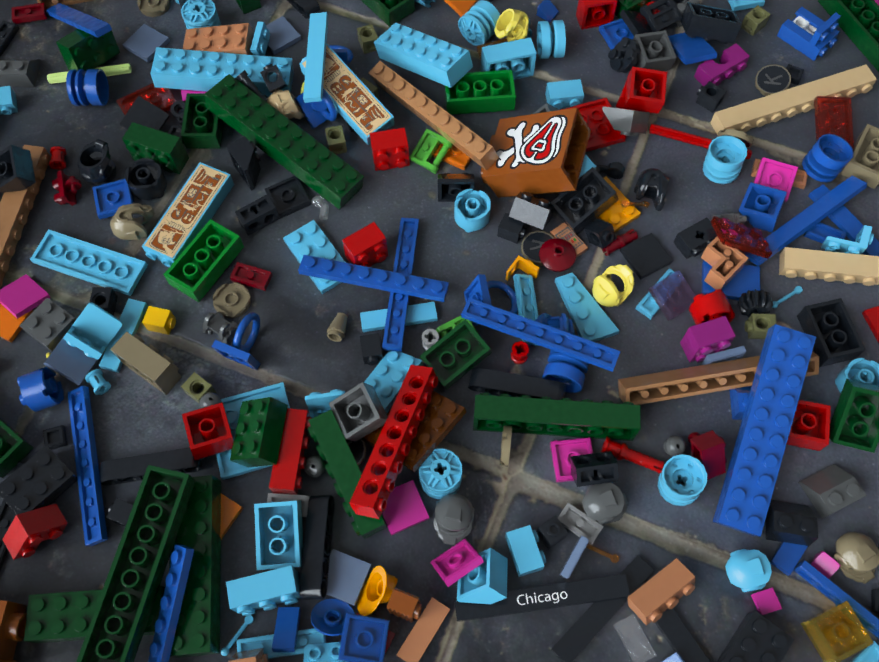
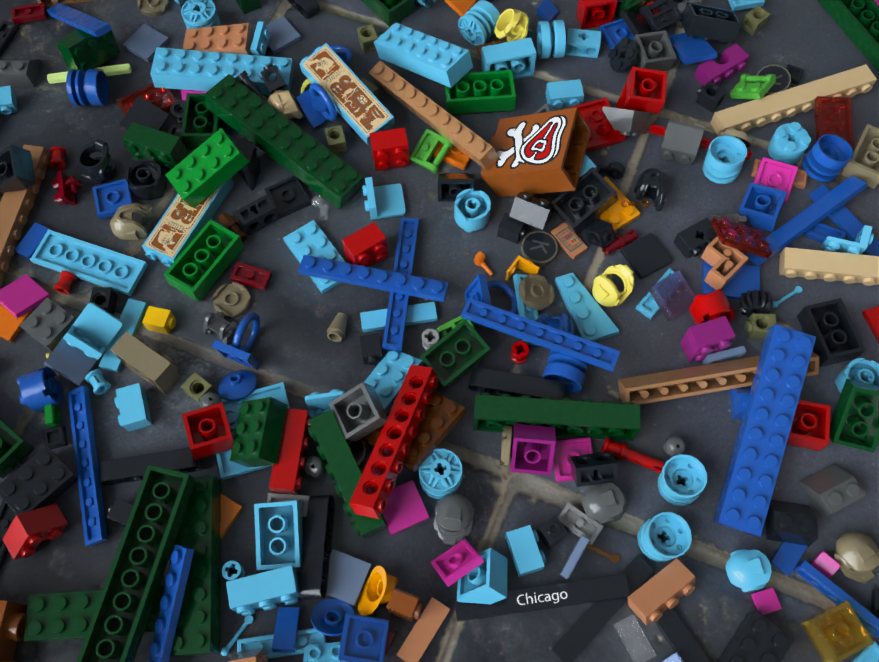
(31, 241): none -> blue tile
(52, 416): none -> green tile
(65, 282): none -> red bush
(133, 407): none -> medium azure brick
(207, 168): none -> green brick
(232, 565): none -> medium azure bush
(233, 226): none -> reddish brown axle
(237, 385): none -> blue dish
(315, 57): medium azure tile -> none
(383, 200): none -> medium azure bracket
(479, 261): none -> orange hand
(532, 449): none -> magenta brick
(536, 292): none -> dark tan tile
(557, 261): dark red dish -> none
(583, 43): none -> medium azure brick
(674, 532): none -> medium azure wheel
(680, 142): none -> dark grey slope
(710, 451): dark red brick -> none
(755, 90): none -> bright green plate
(789, 143): none -> medium azure brick
(810, 33): blue brick -> none

